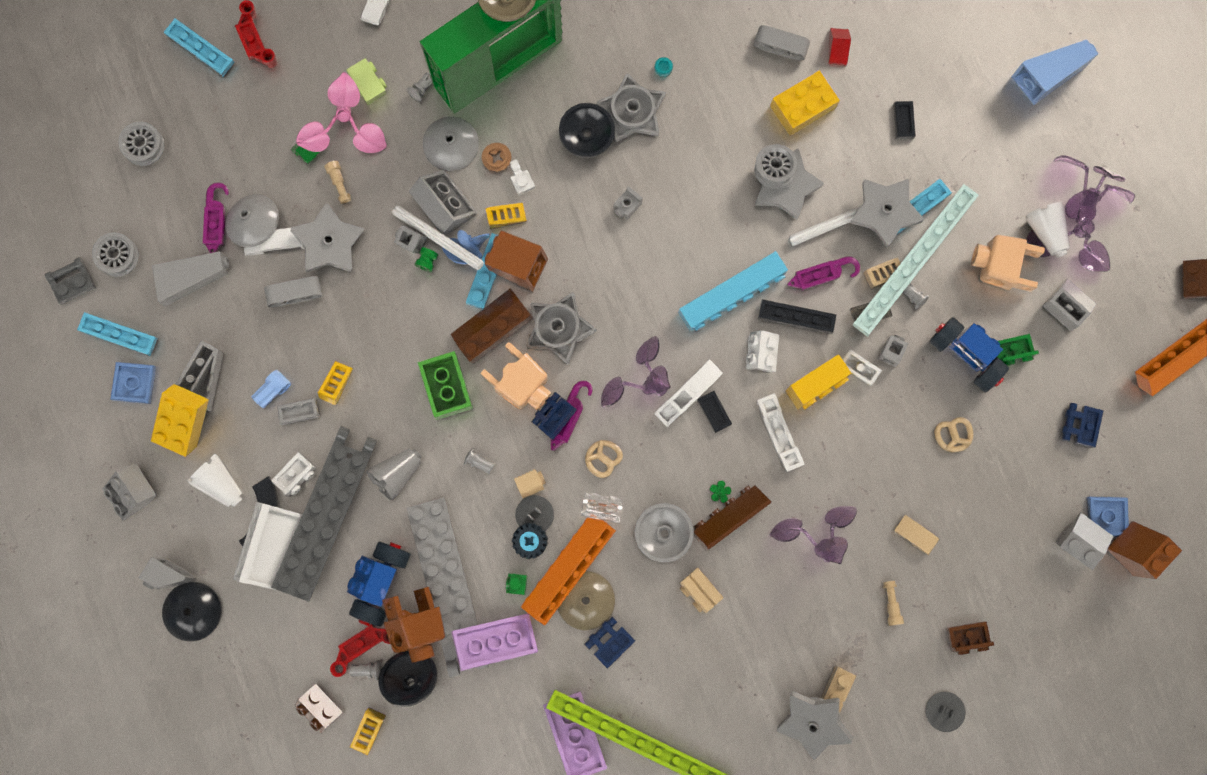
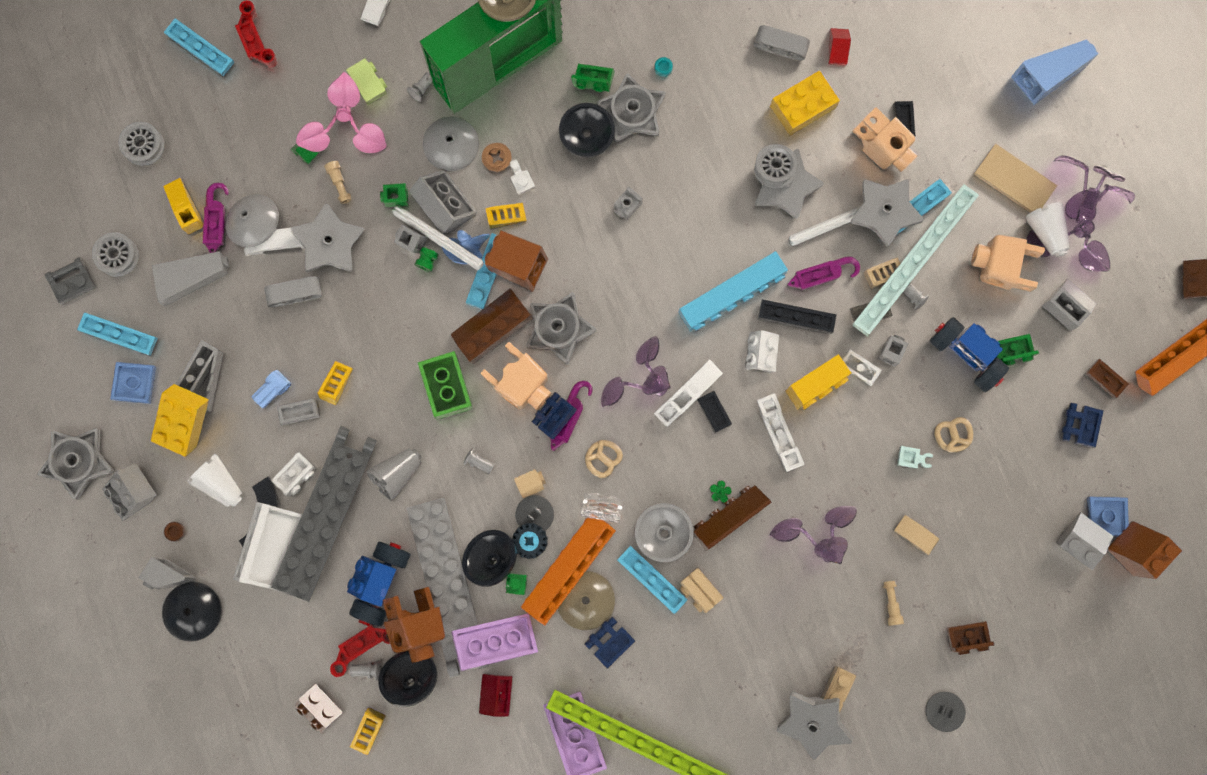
(62, 458): none -> light grey plate
(174, 531): none -> reddish brown tile
(183, 206): none -> yellow slope
(394, 189): none -> green brick
(483, 552): none -> black dish
(495, 695): none -> dark red panel
(593, 77): none -> green bracket
(652, 580): none -> medium azure plate
(886, 141): none -> light nougat piece
(911, 457): none -> light aqua plate
(1015, 179): none -> tan tile
(1107, 378): none -> reddish brown plate

